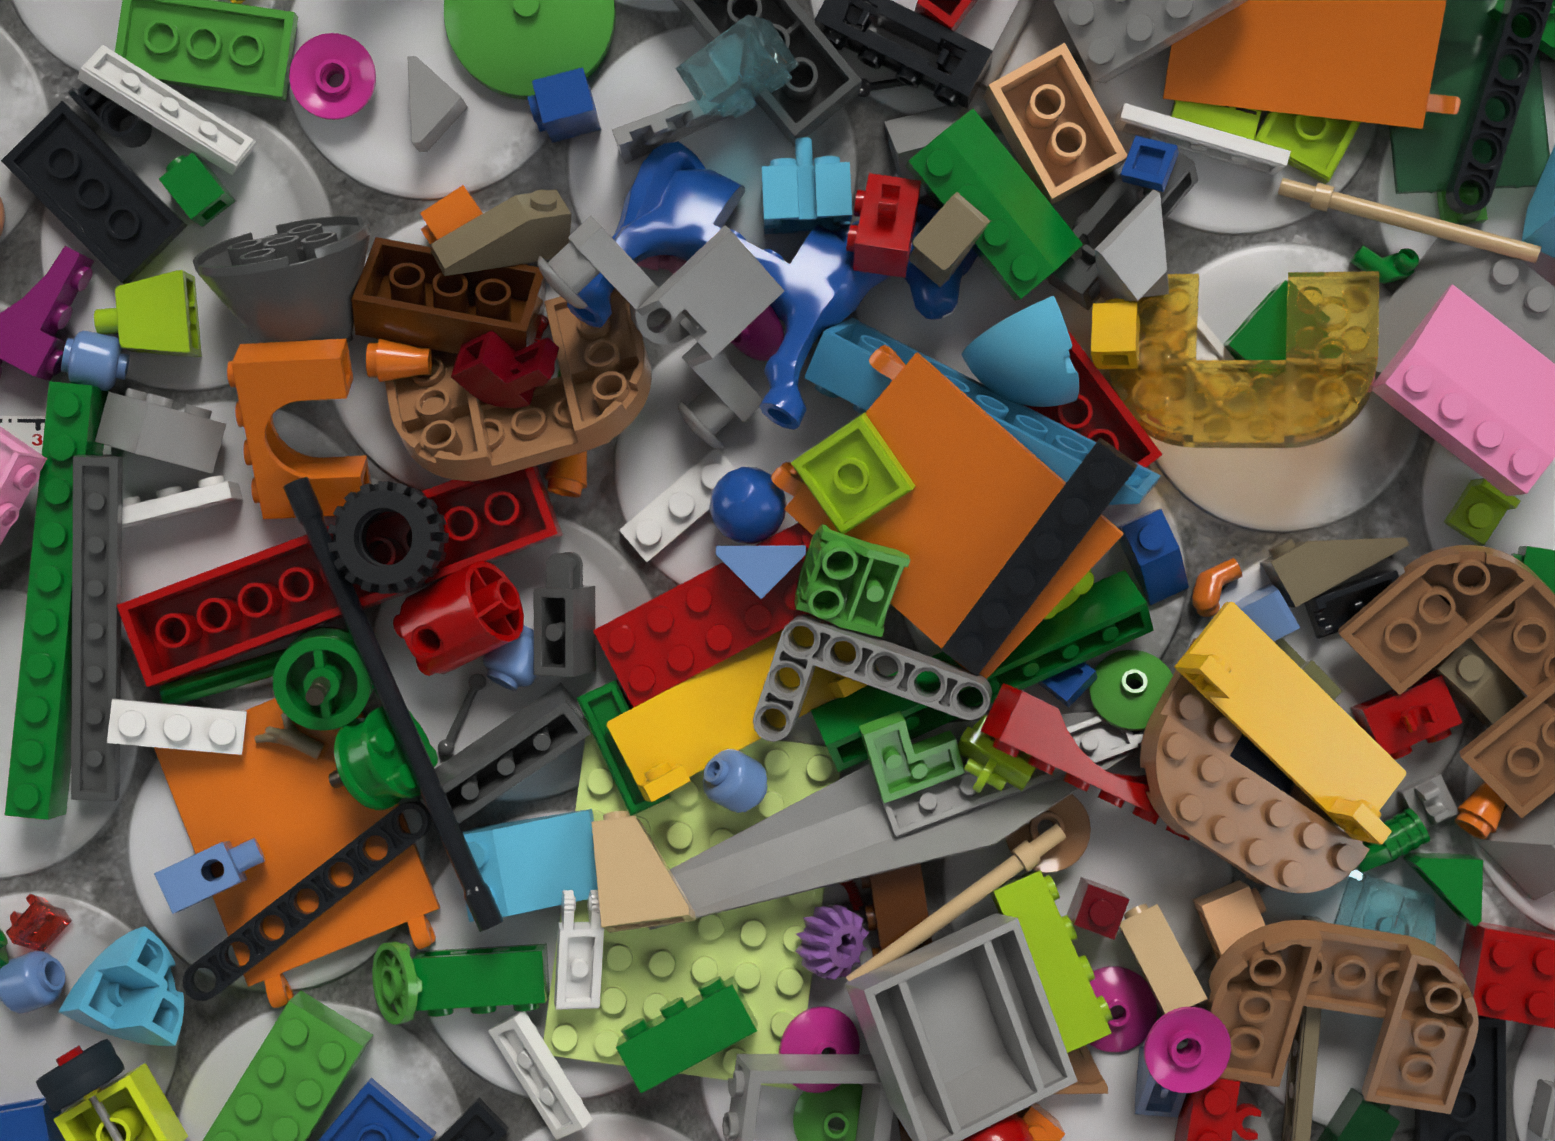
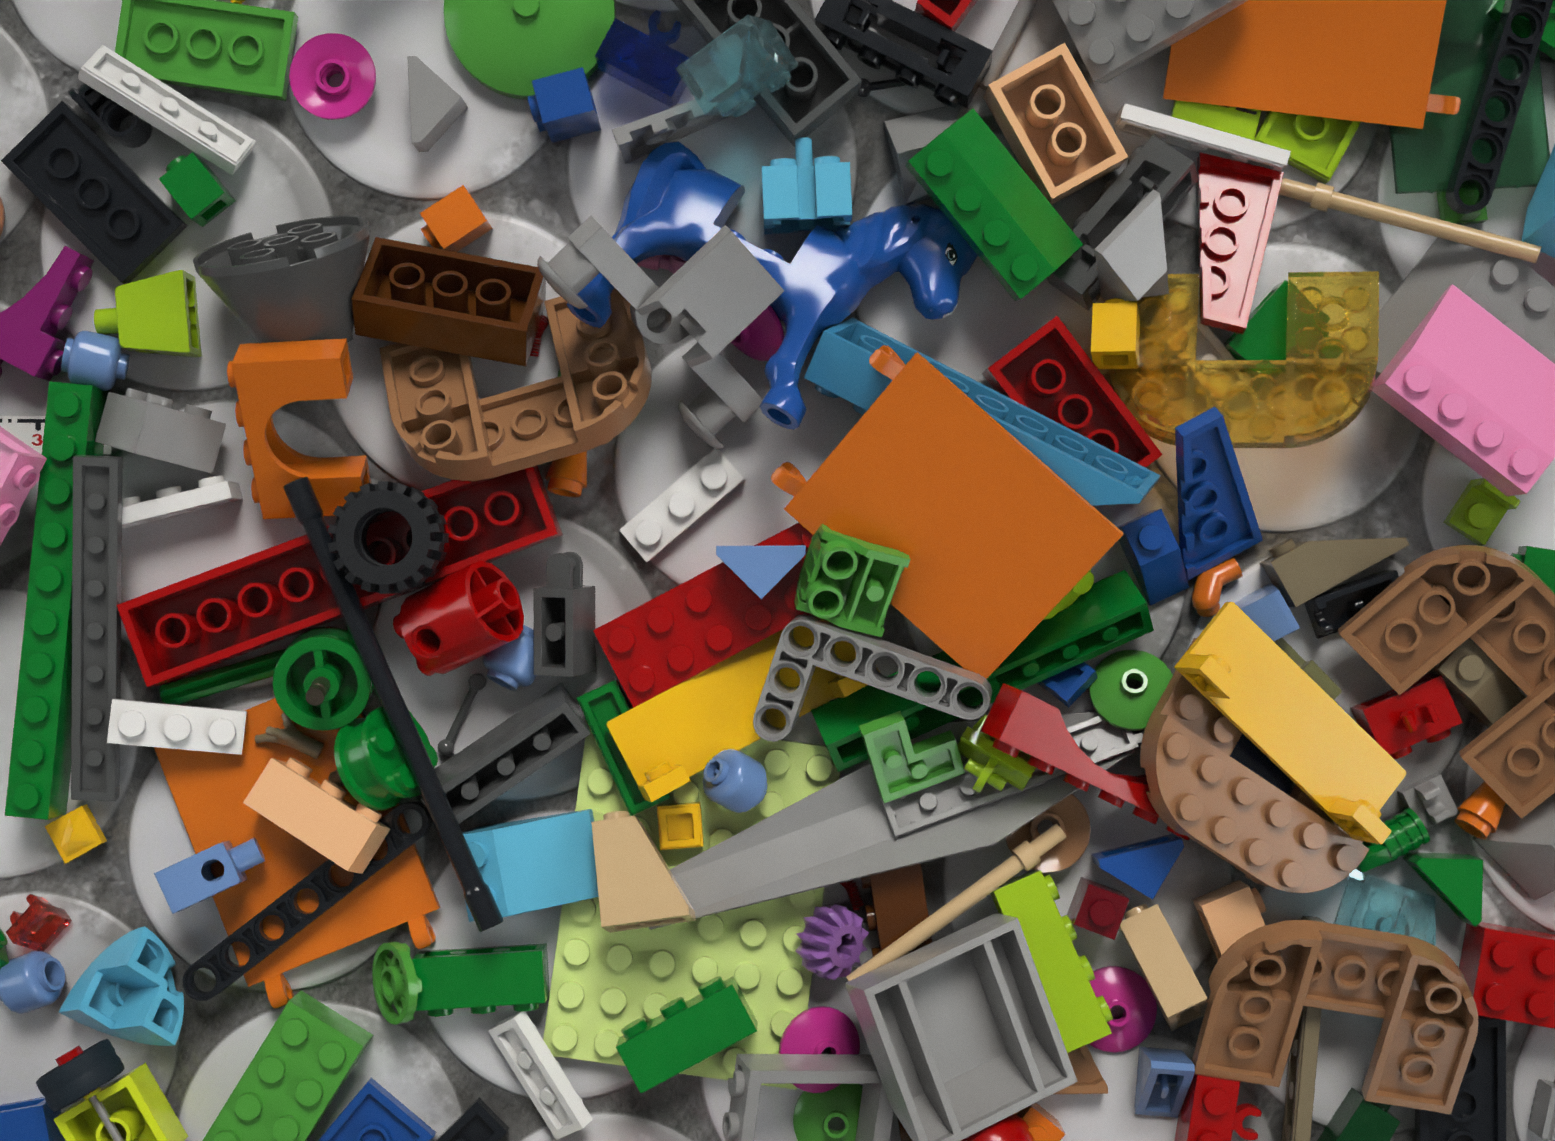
(75, 833): none -> yellow tile
(317, 814): none -> light nougat brick
(395, 360): orange cone -> none
(500, 374): dark red brick -> none
(507, 235): dark tan slope -> none
(579, 955): white hinge -> none
(644, 59): none -> clear blue brick
(680, 825): none -> yellow tile
(747, 505): blue piece -> none
(853, 474): lime tile -> none
(885, 225): red brick -> none
(947, 239): dark tan slope -> none
(1027, 357): medium azure brick -> none
(1039, 556): black plate -> none
(1143, 863): none -> blue slope
(1149, 163): blue plate -> none
(1196, 1064): dark pink dish -> none
(1211, 494): none -> blue wing
(1233, 232): none -> wing
(1390, 267): green arm -> none

